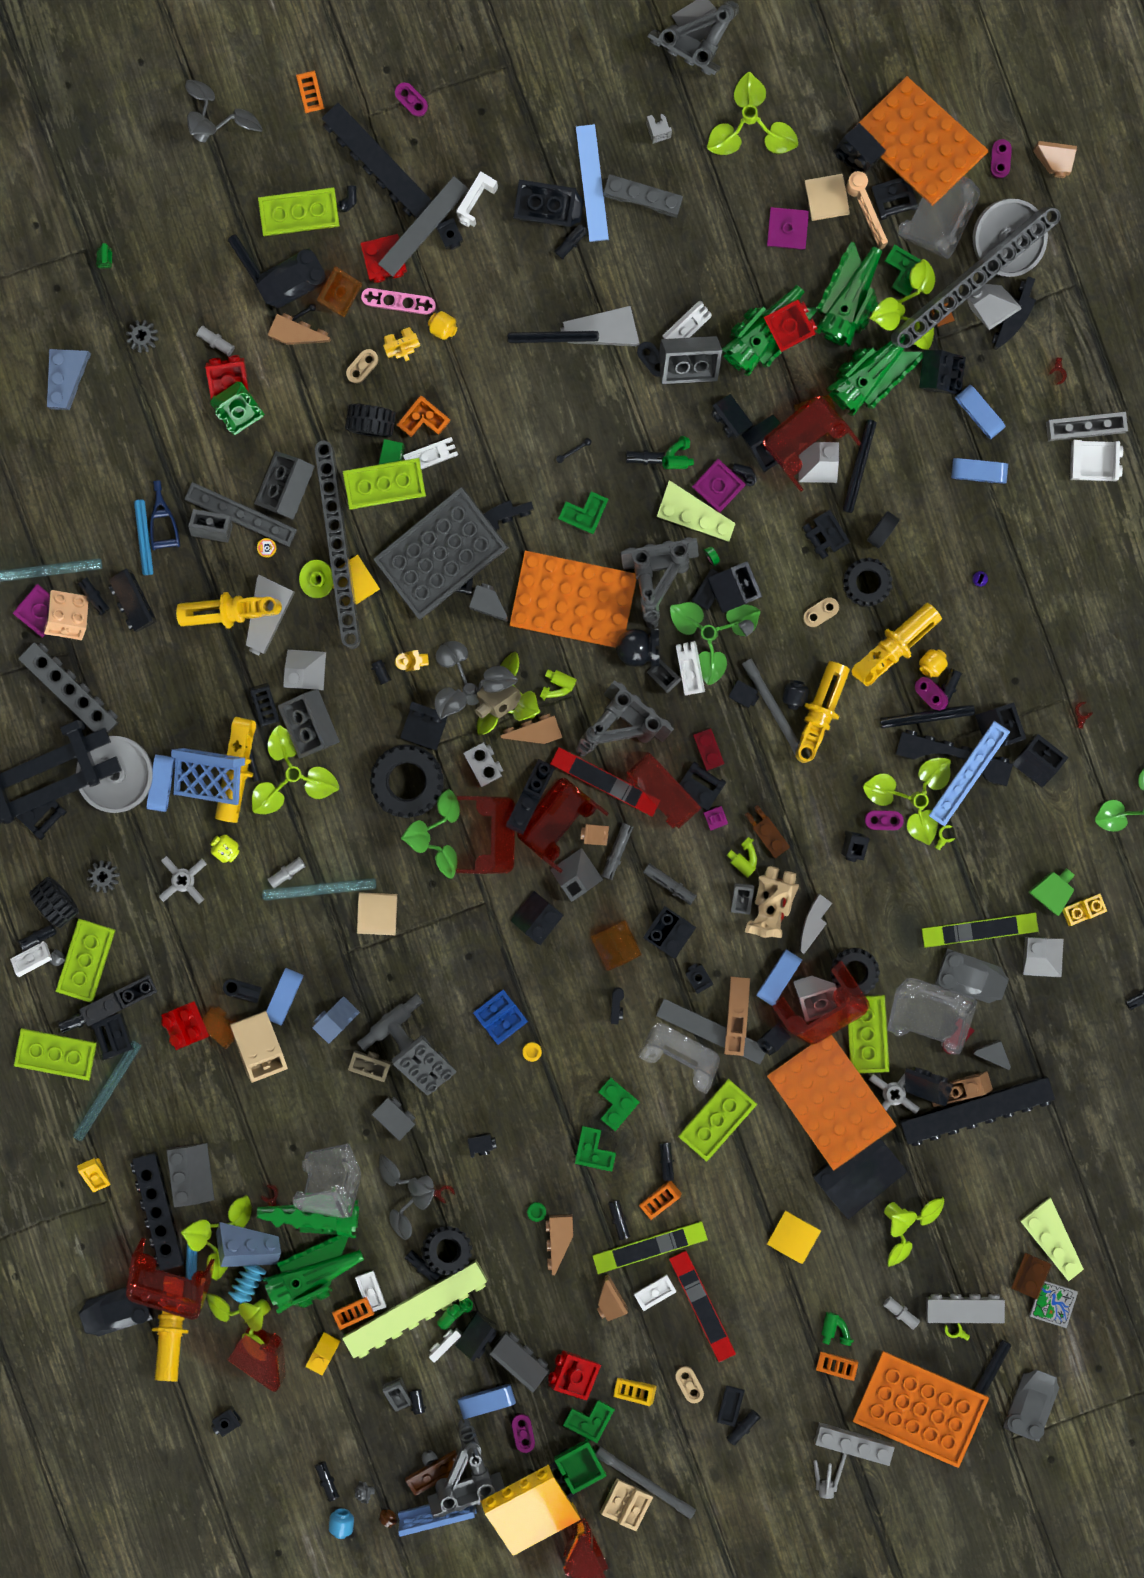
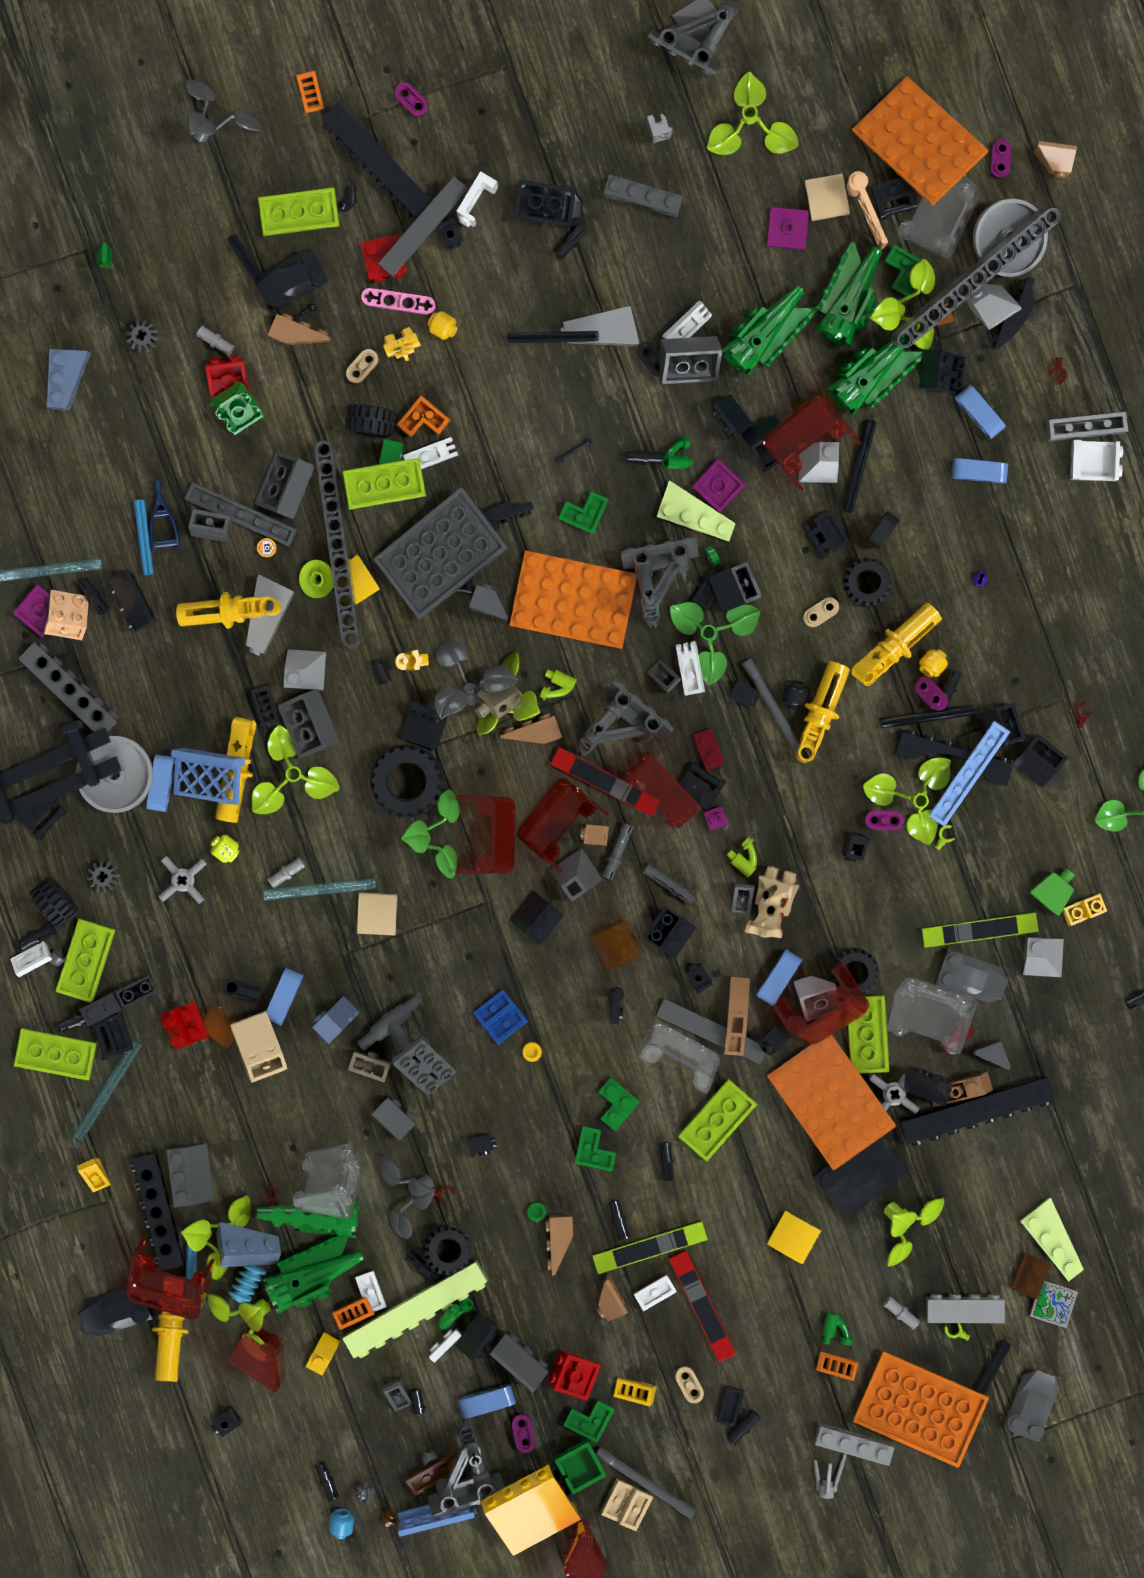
(339, 292): clear orange slope -> none
(479, 766): light grey brick -> none
(530, 796): black slope -> none
(592, 183): light blue tile -> none
(638, 647): black tile -> none
(671, 1199): orange slope -> none
(746, 626): dark grey hinge -> none
(747, 473): black arm -> none
(768, 833): reddish brown hinge -> none
(790, 325): red plate -> none
(813, 923): light grey slope -> none
(859, 150): black slope -> none

